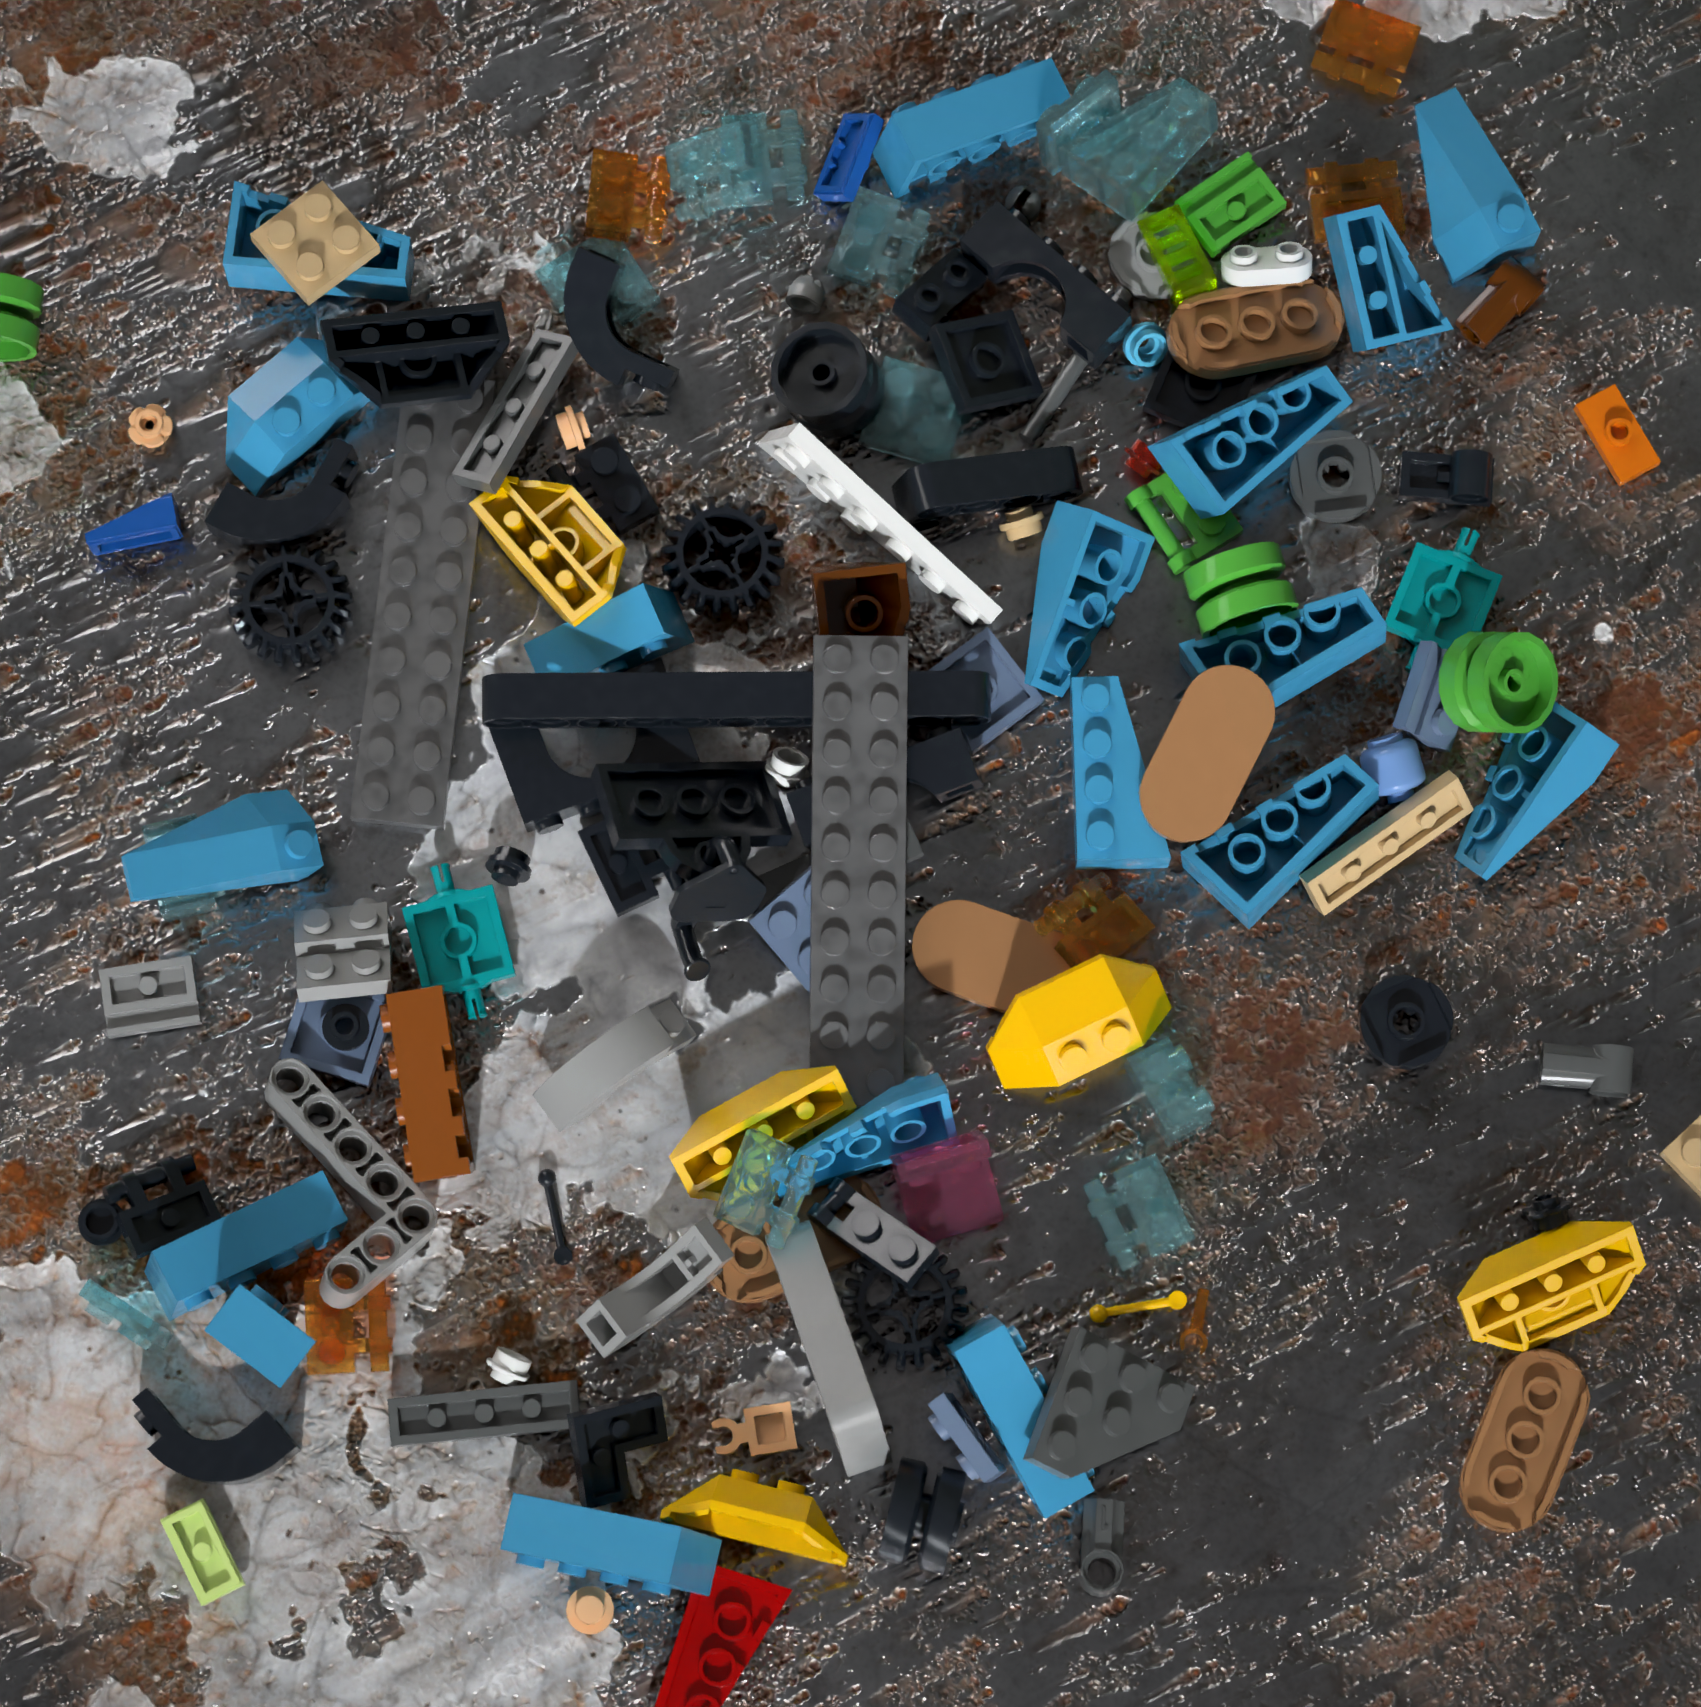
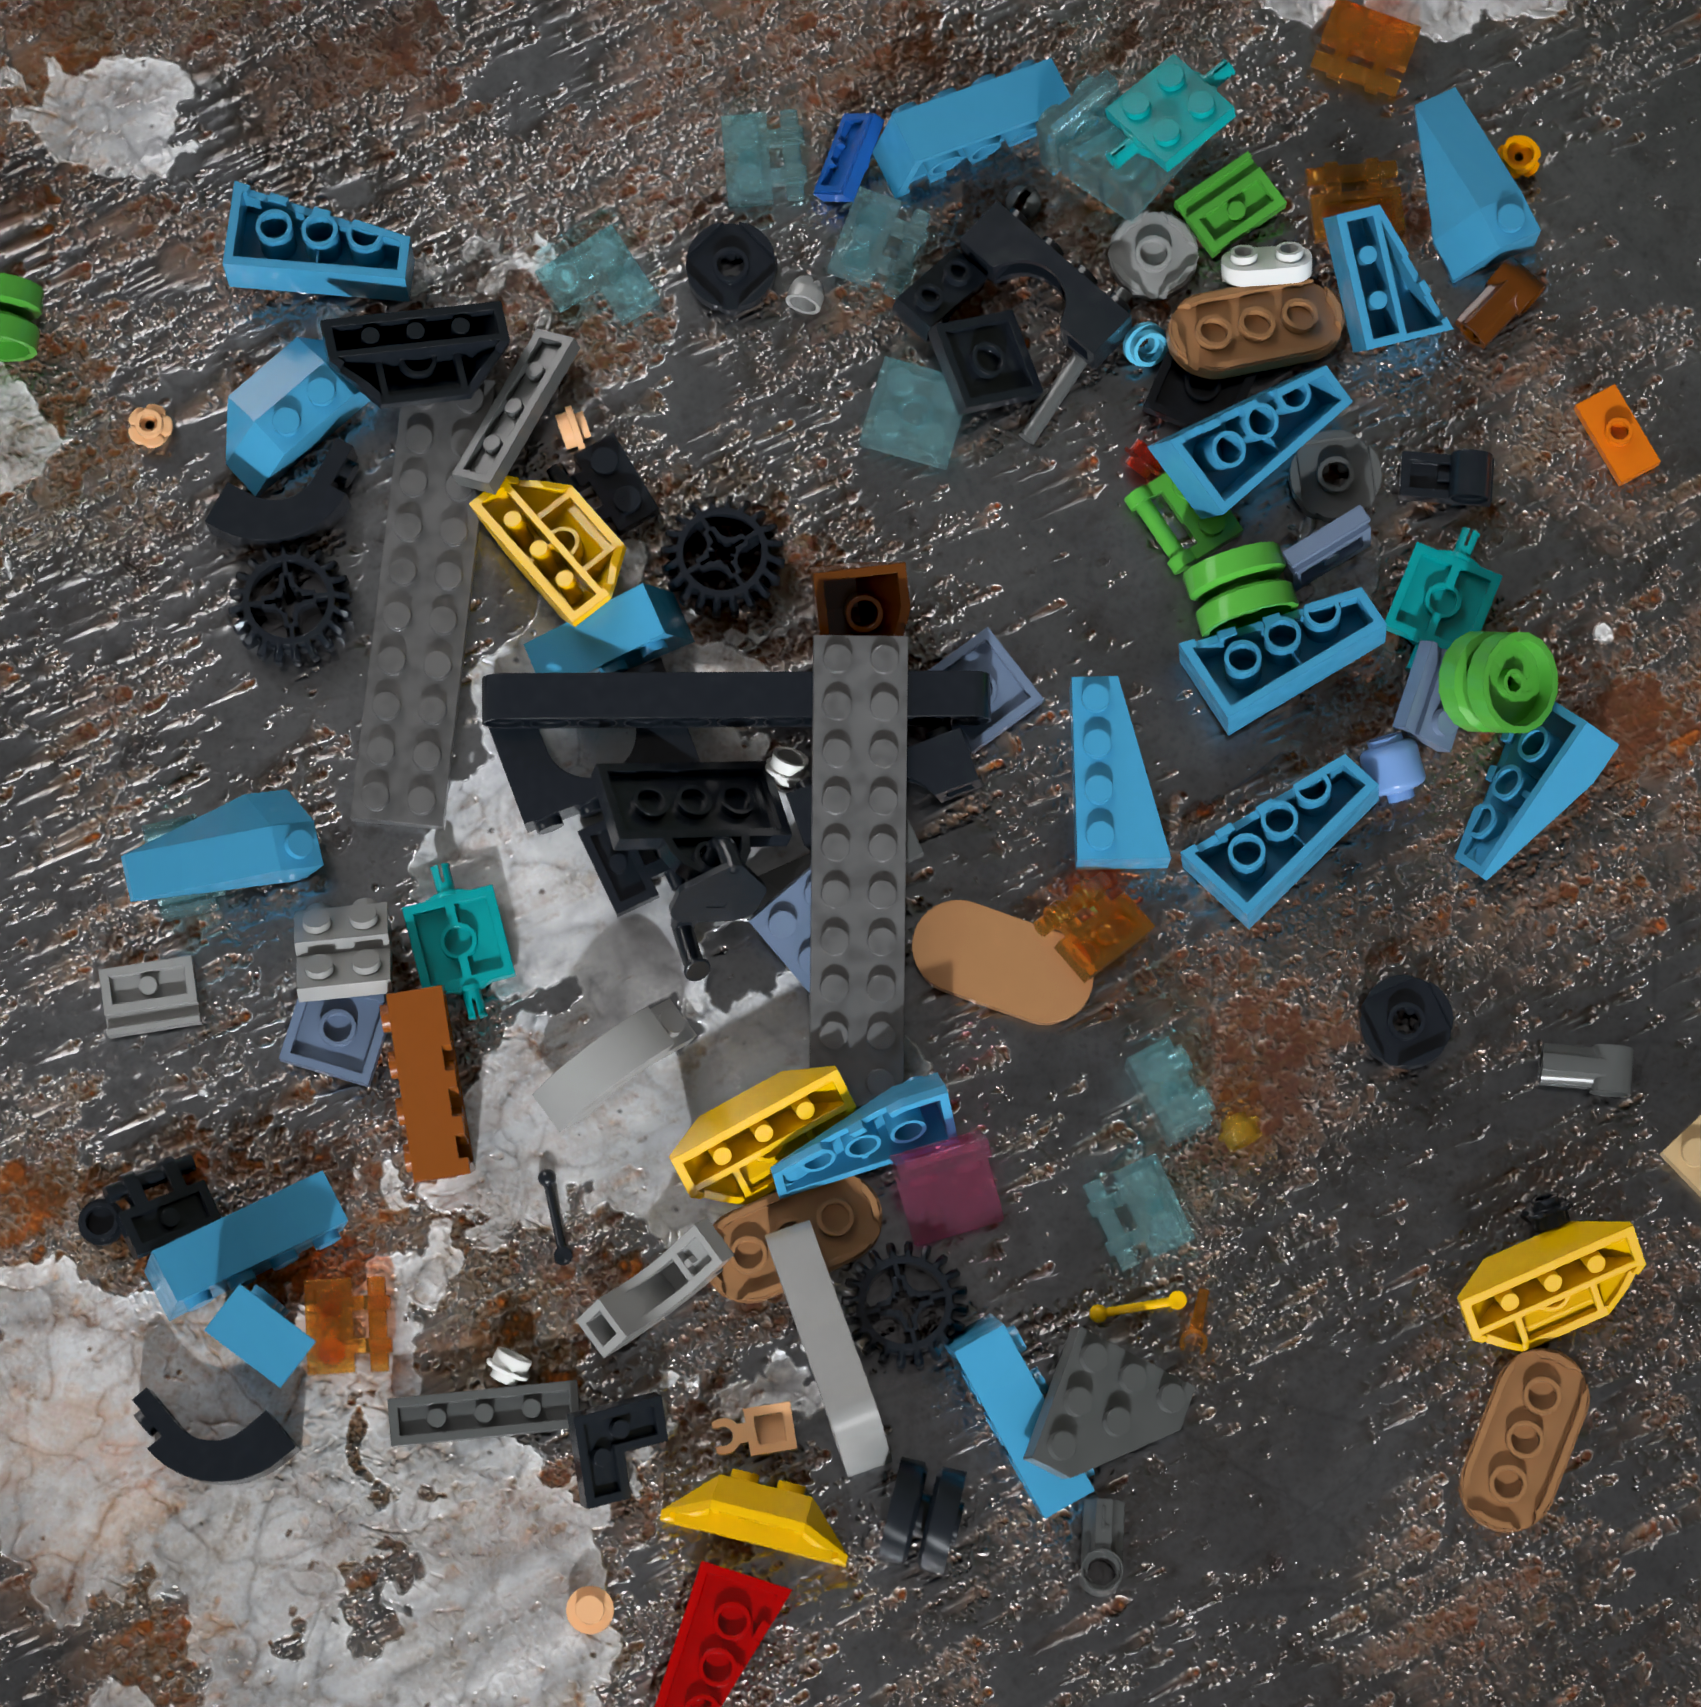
(134, 1323): clear light blue plate -> none
(141, 527): blue slope -> none
(202, 1552): yellowish green plate -> none
(315, 243): tan plate -> none
(355, 1037): black plate -> none
(356, 1179): light grey beam -> none
(509, 866): black plate -> none
(591, 325): black arch -> none
(610, 1544): dark azure wedge -> none
(612, 192): clear orange plate -> none
(708, 158): clear light blue plate -> none
(731, 241): none -> black plate
(755, 1182): clear light blue plate -> none
(827, 379): black wheel -> none
(867, 512): white wing -> none
(874, 1234): plate -> none
(954, 1423): sand blue plate -> none
(986, 483): black beam -> none
(1022, 522): tan plate -> none
(1077, 1022): yellow wedge -> none
(1080, 579): dark azure wedge -> none
(1170, 113): none -> teal plate
(1187, 280): clear neon green slope -> none
(1206, 753): medium nougat tile -> none
(1239, 1131): none -> clear yellow plate
(1327, 548): none -> sand blue plate
(1386, 842): tan plate -> none
(1527, 148): none -> light orange plate

